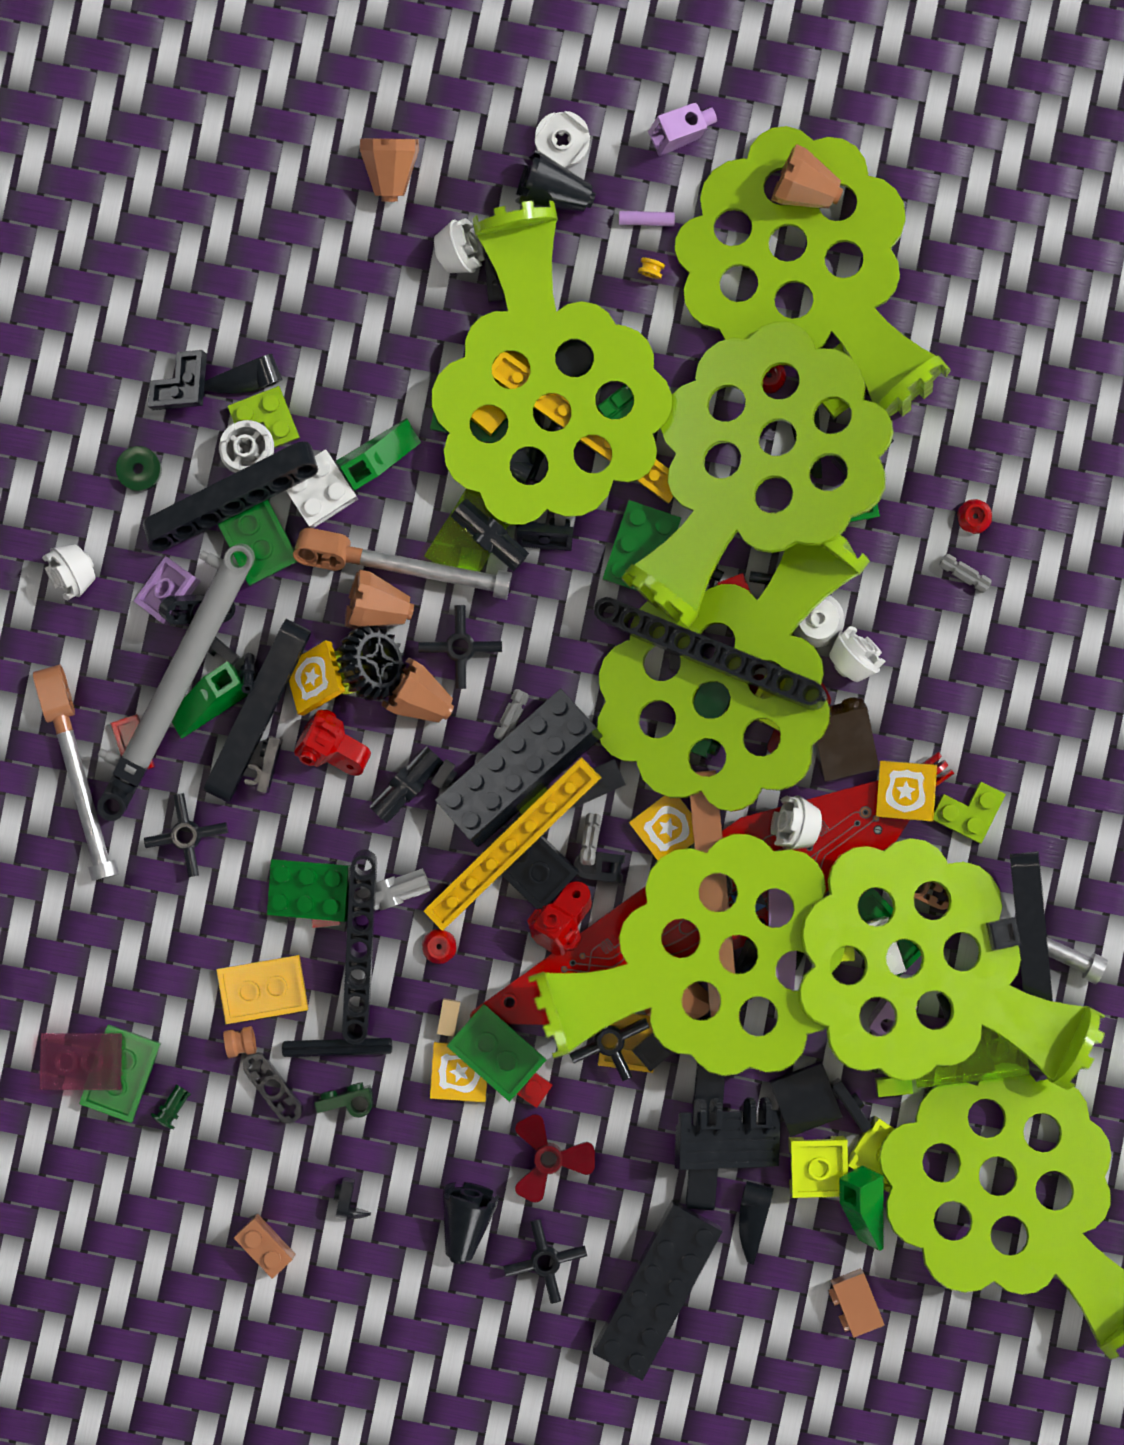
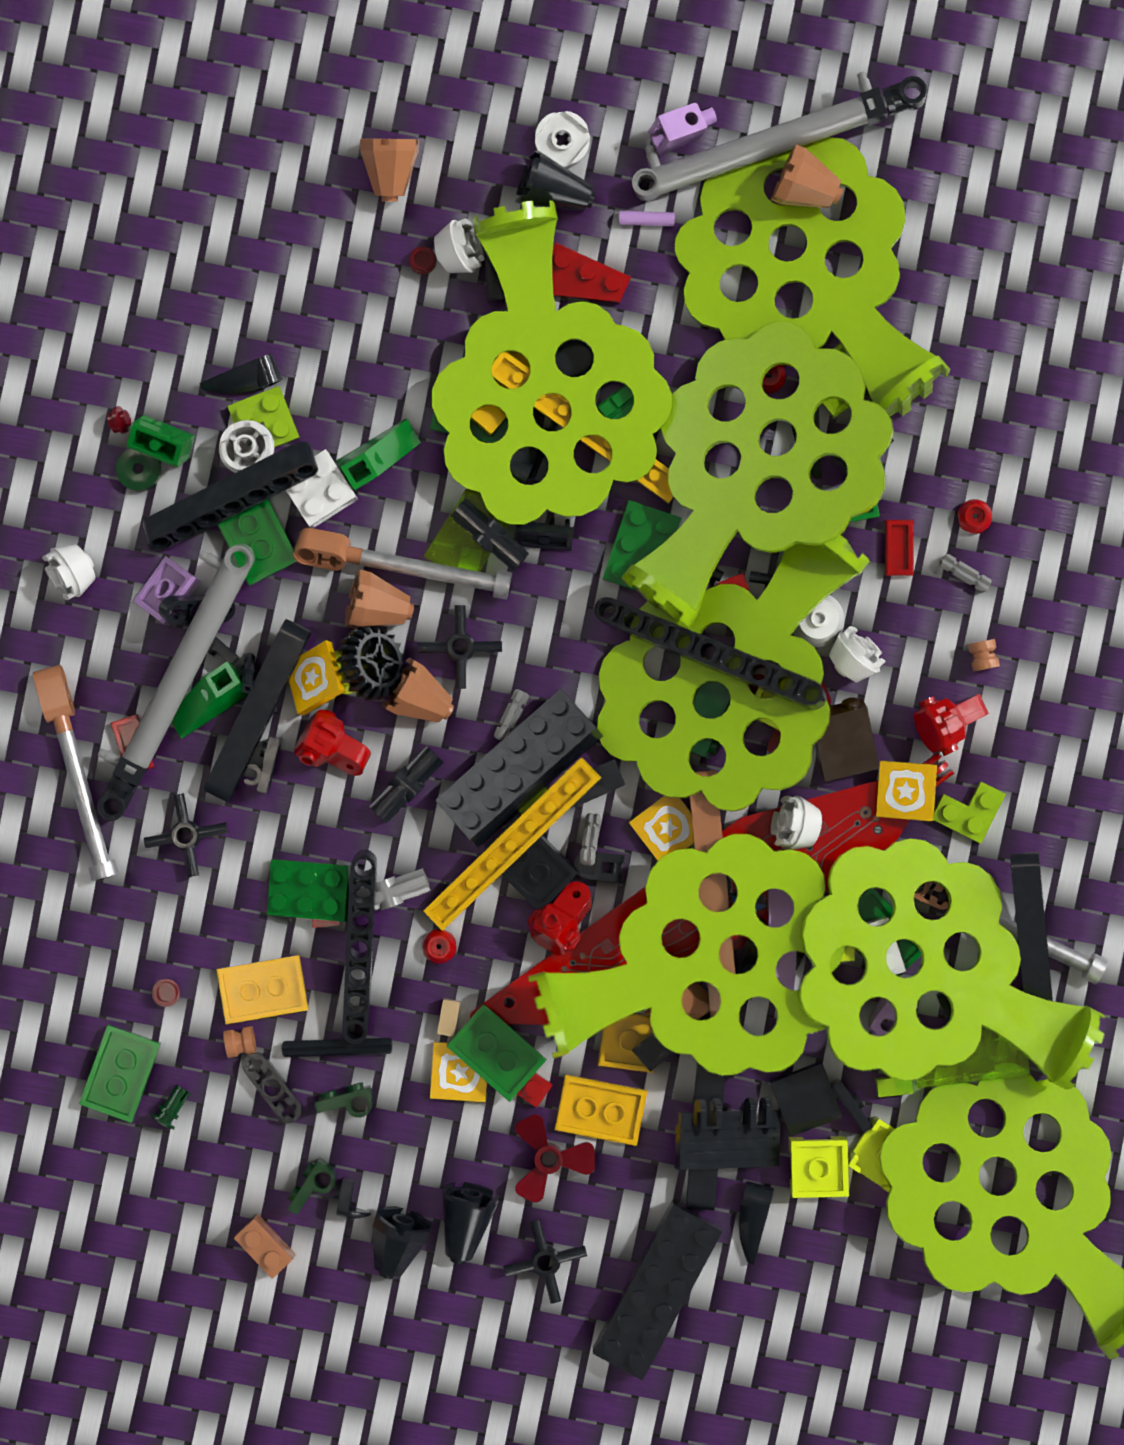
(80, 1061): clear pink tile -> none
(119, 420): none -> dark red plate
(160, 441): none -> green brick
(166, 992): none -> dark red plate
(185, 388): black plate -> none
(300, 1194): none -> dark green plate
(397, 1240): none -> black cone
(422, 260): none -> dark red plate
(445, 774): black plate -> none
(585, 278): none -> red wing
(601, 1110): none -> yellow tile
(614, 1052): black bar -> none
(651, 268): yellow bush -> none
(772, 141): none -> light grey piece
(856, 1303): nougat brick -> none
(863, 1204): green slope -> none
(899, 547): none -> red tile
(944, 723): none -> red piece
(983, 655): none -> nougat wheel
(1003, 933): black tile -> none

